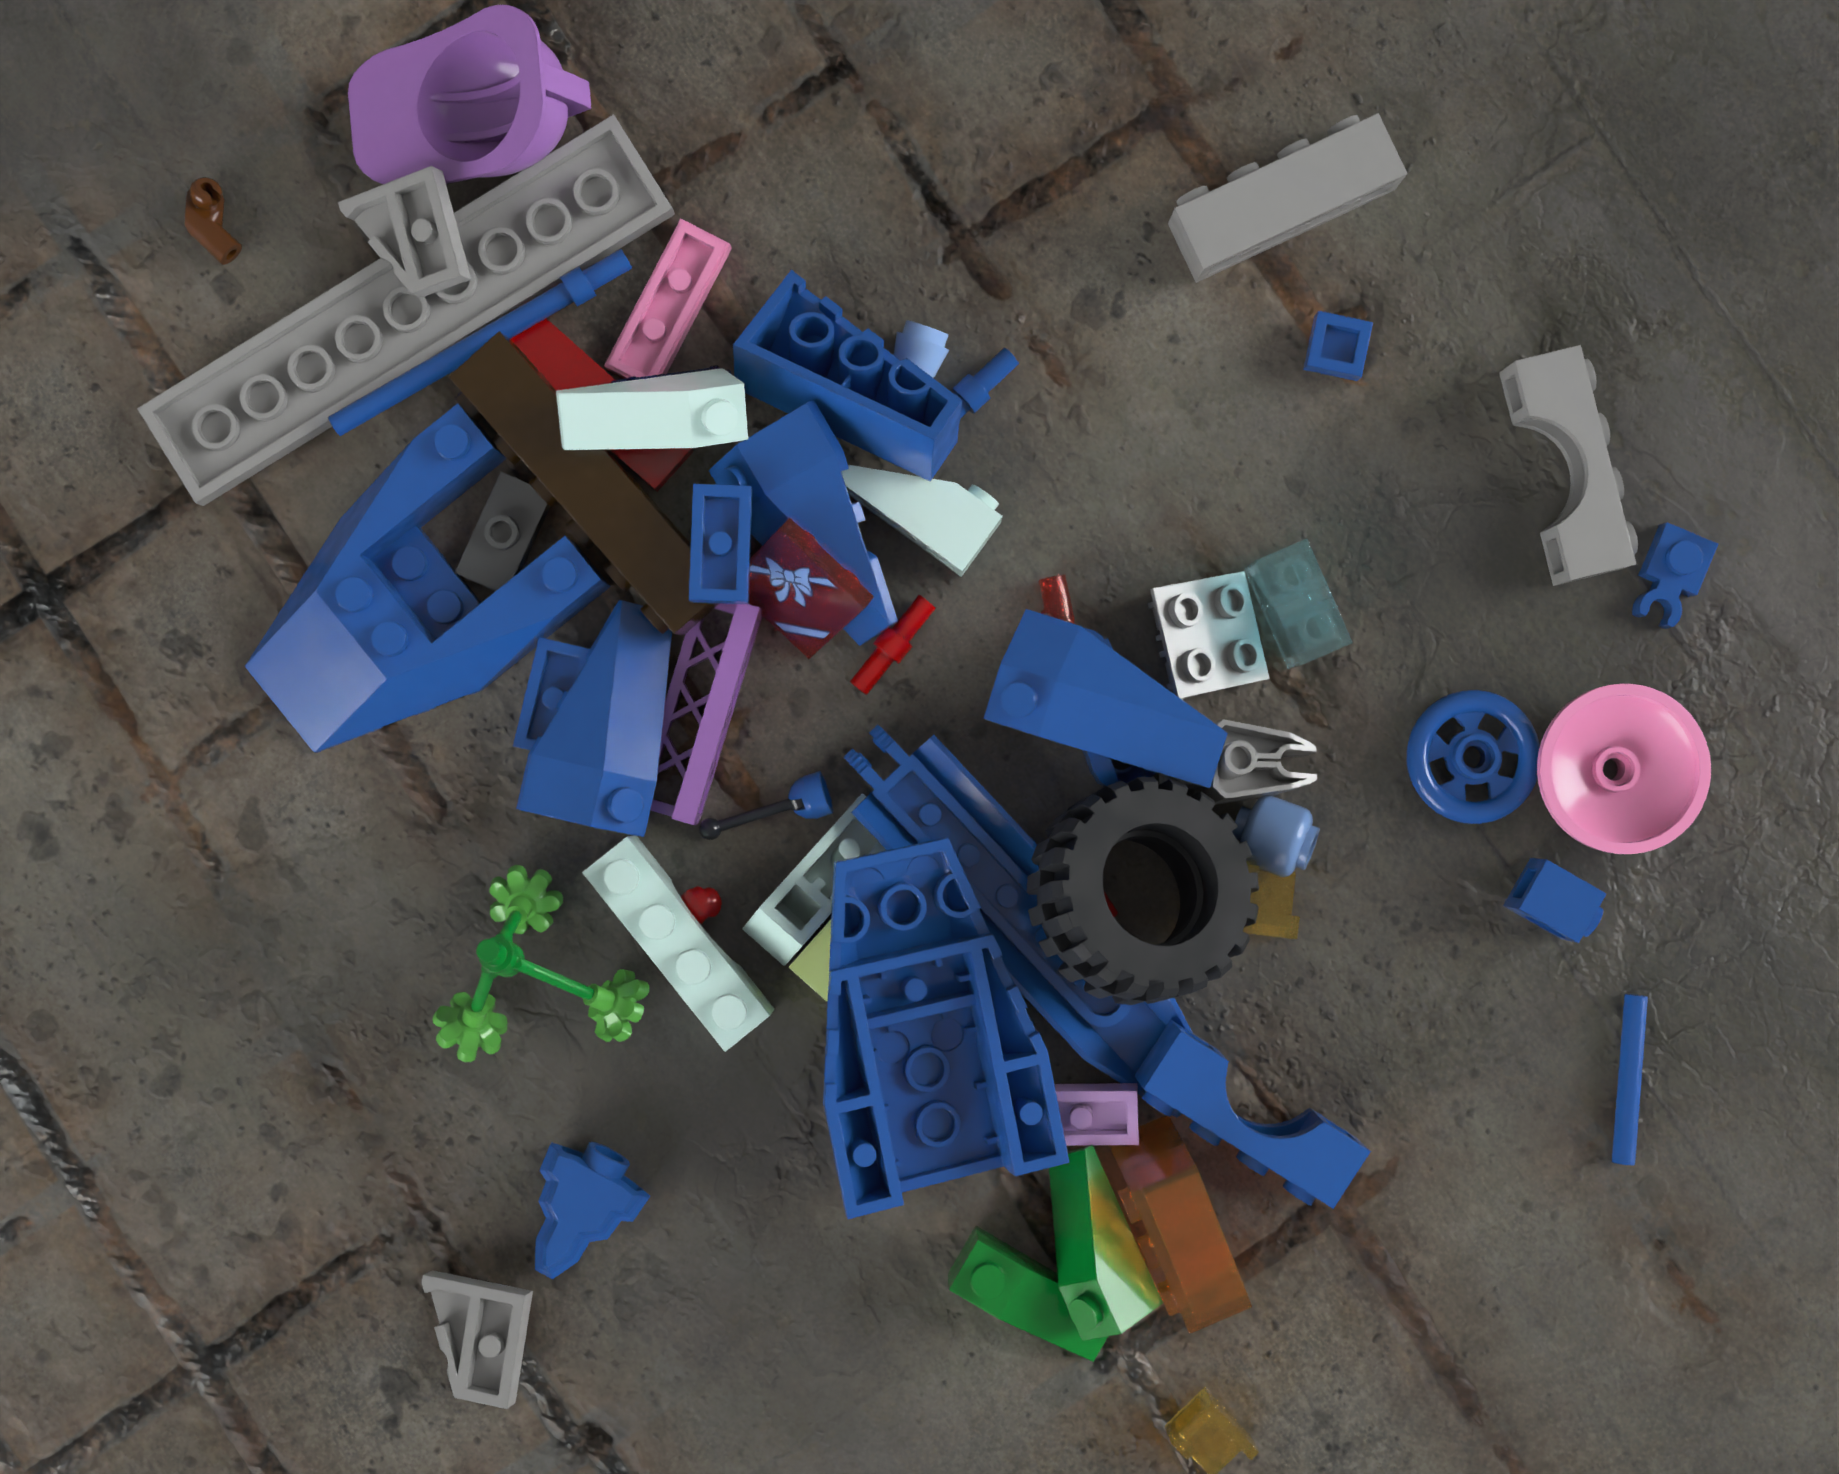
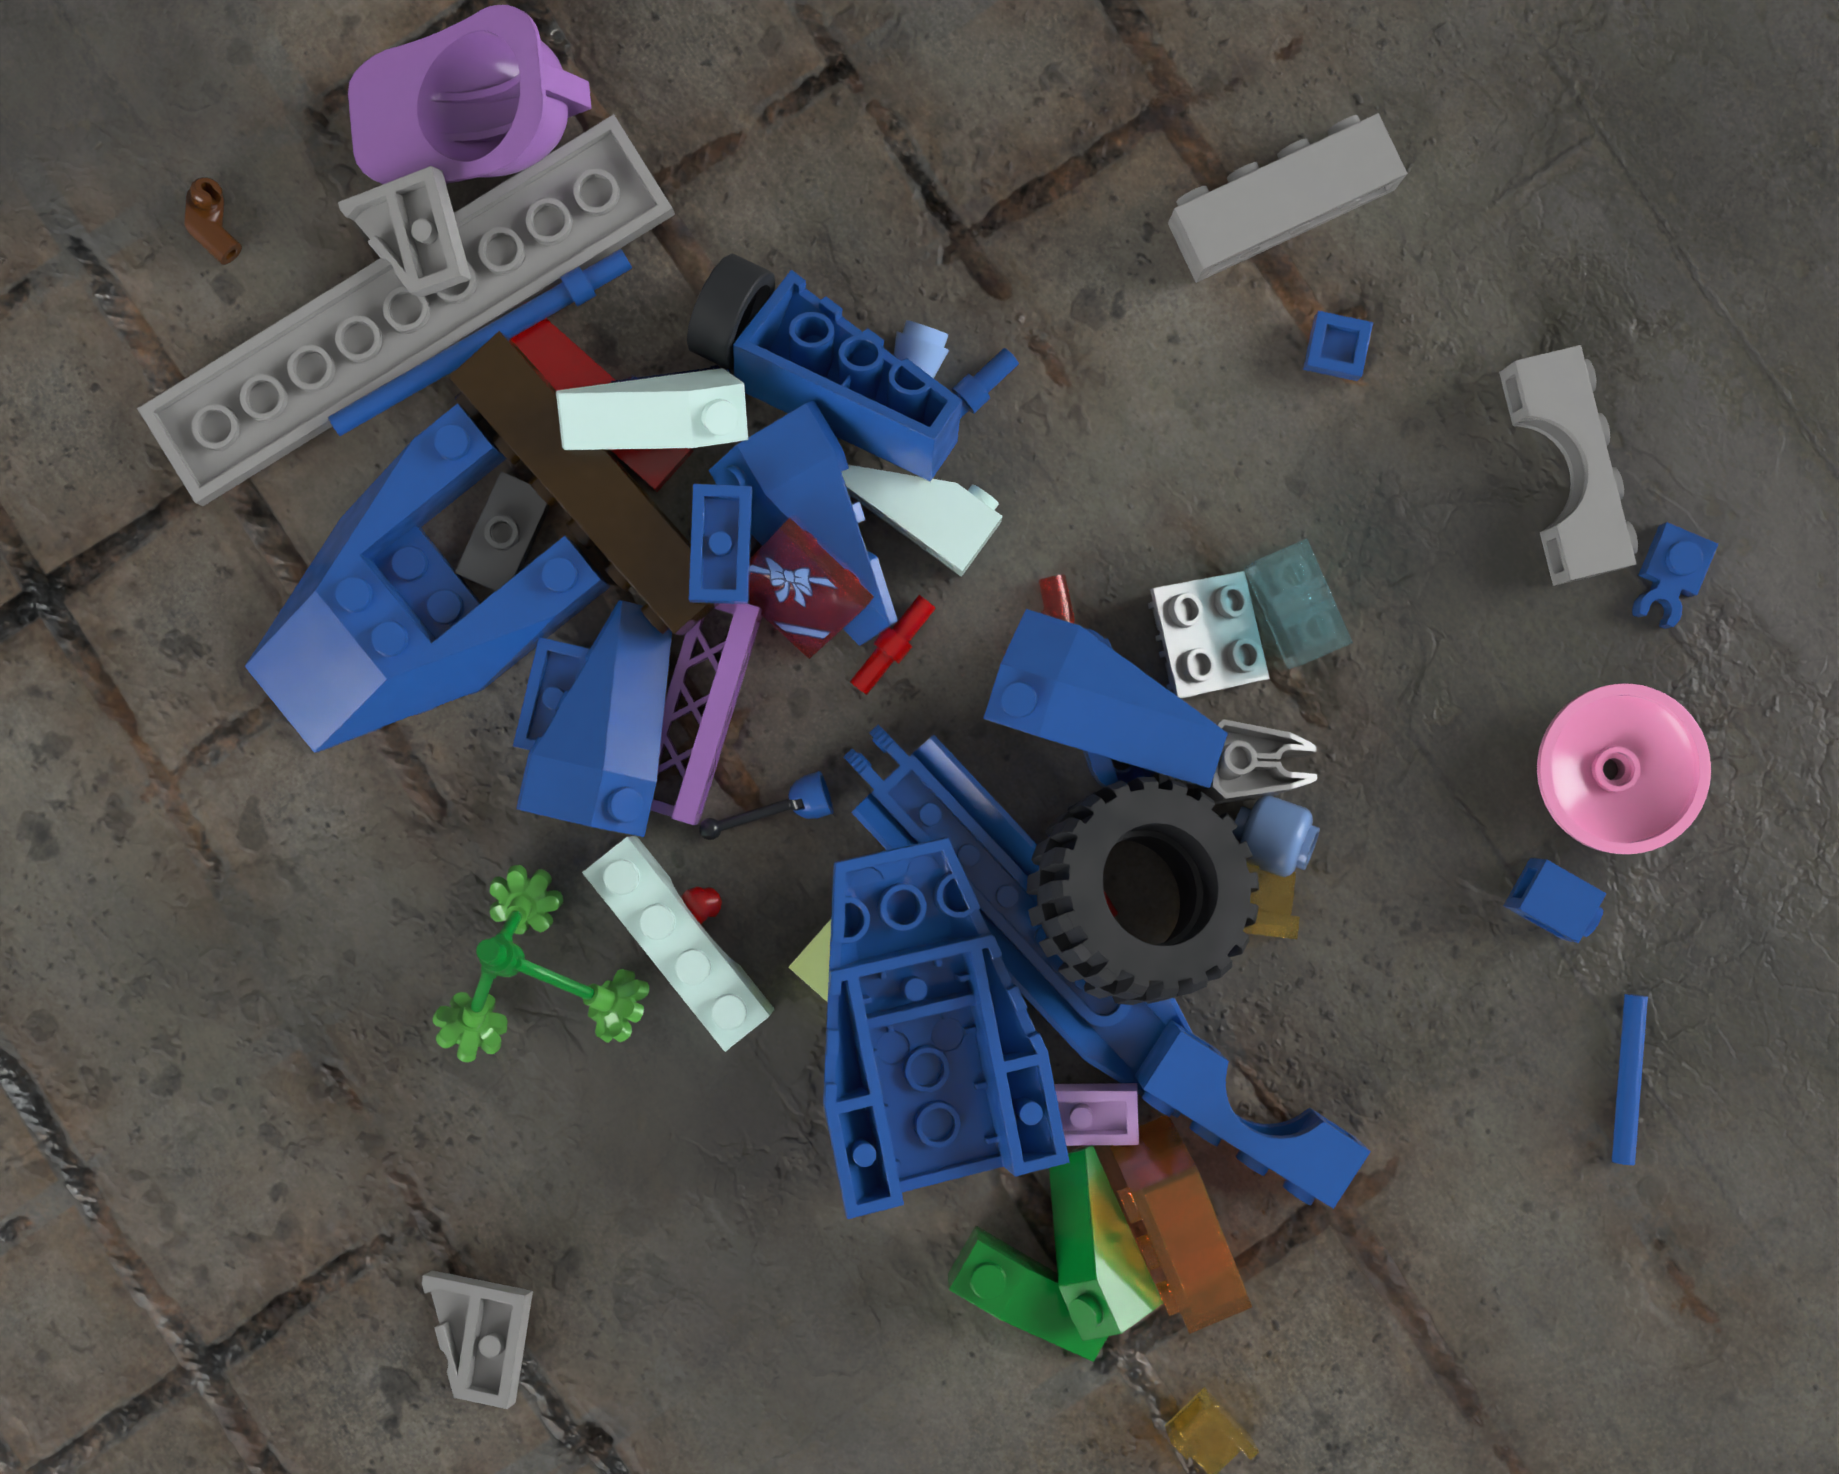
(582, 1203): blue rock -> none
(669, 303): bright pink tile -> none
(726, 307): none -> black tyre
(806, 893): light aqua slope -> none
(1504, 792): blue plate -> none

